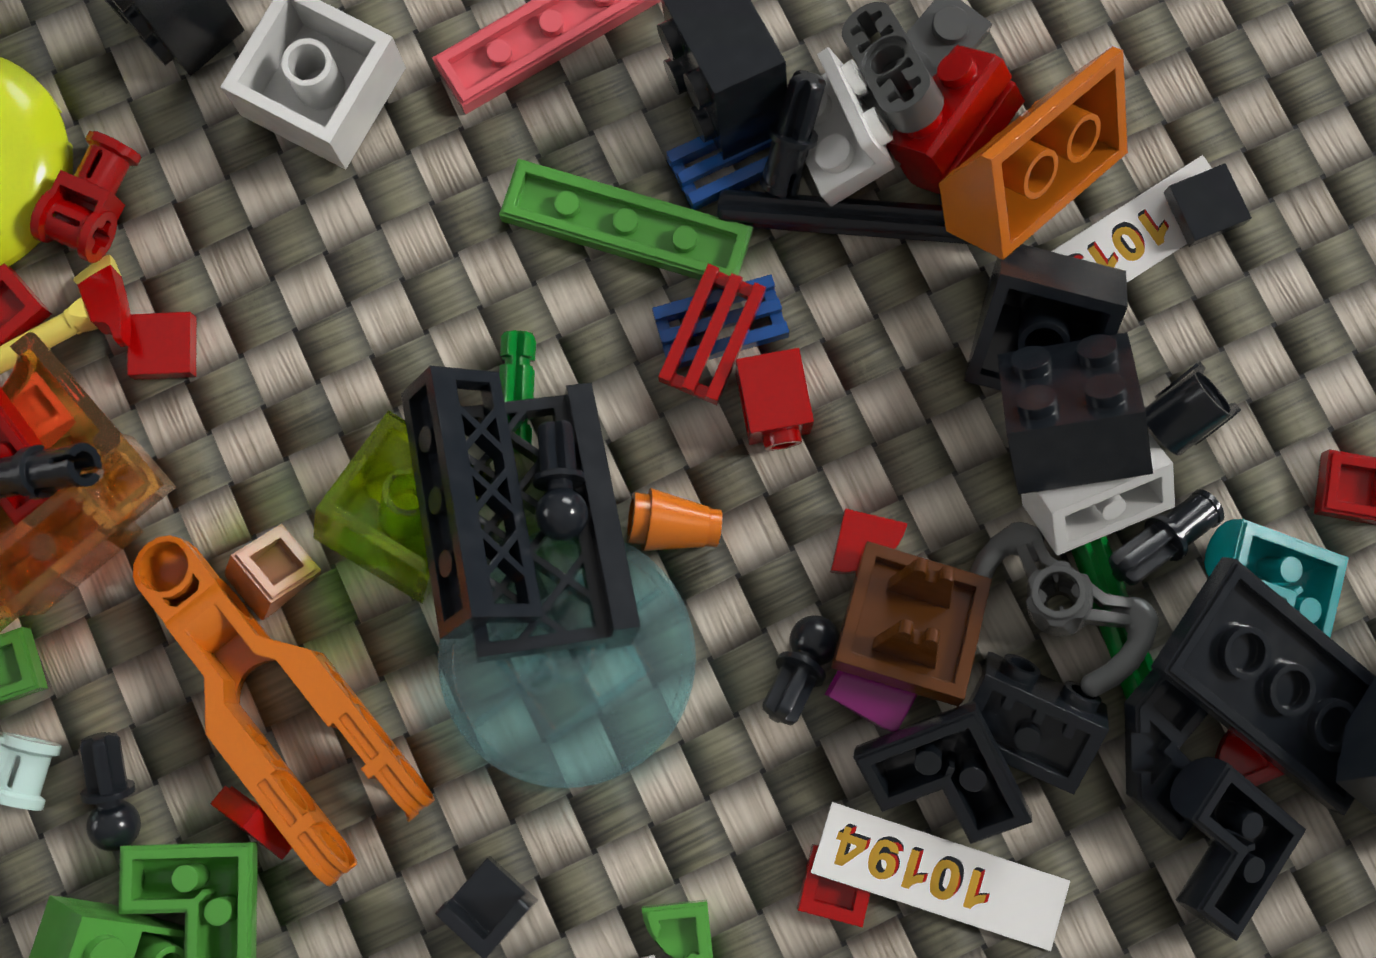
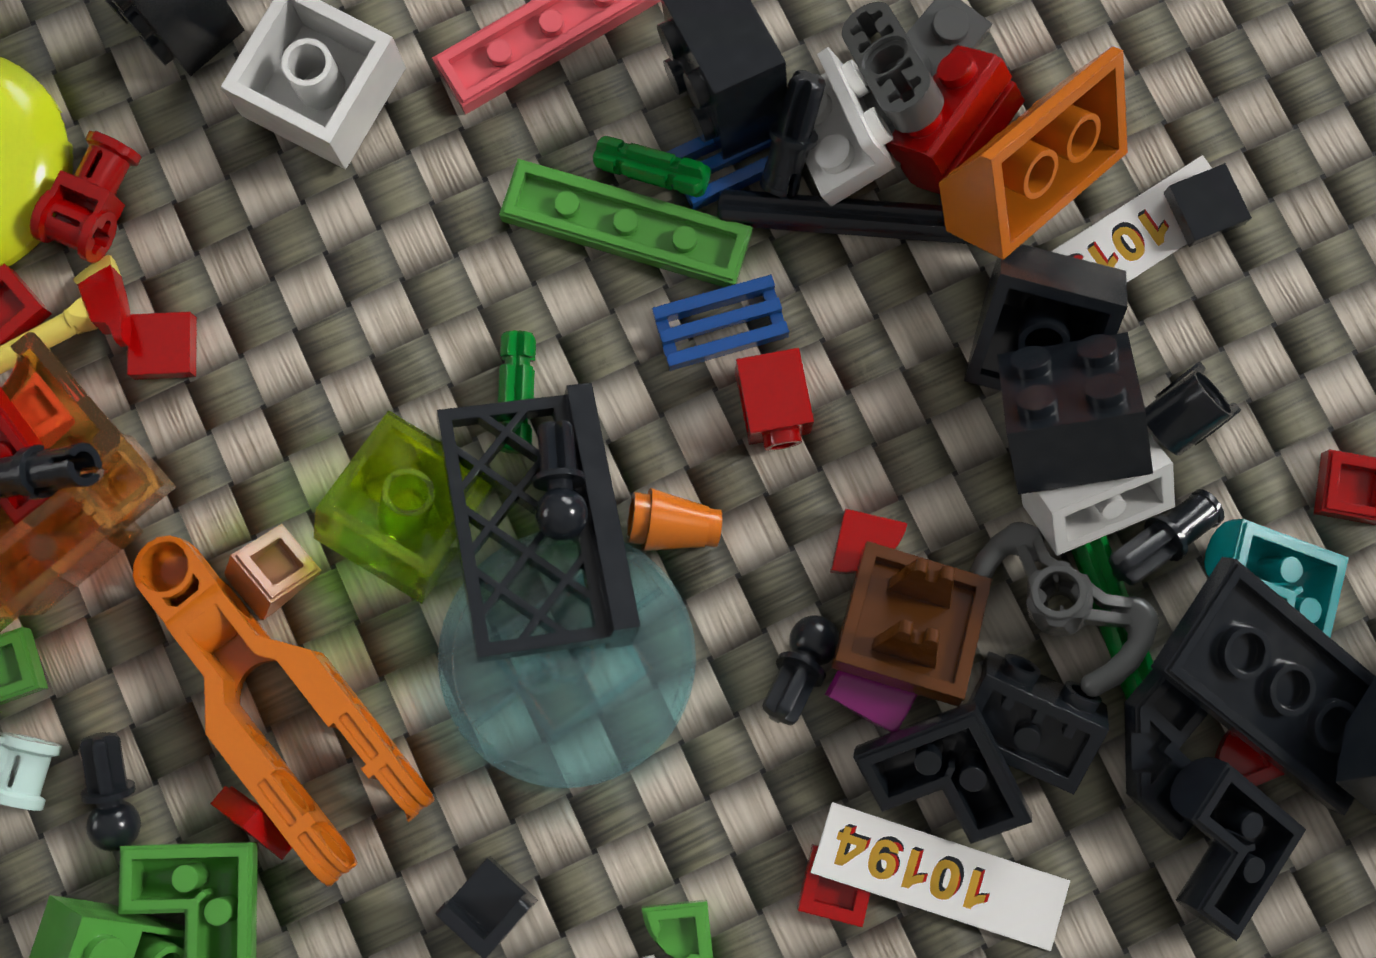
(449, 507): black fence -> none
(652, 166): none -> green axle
(732, 286): red tile -> none

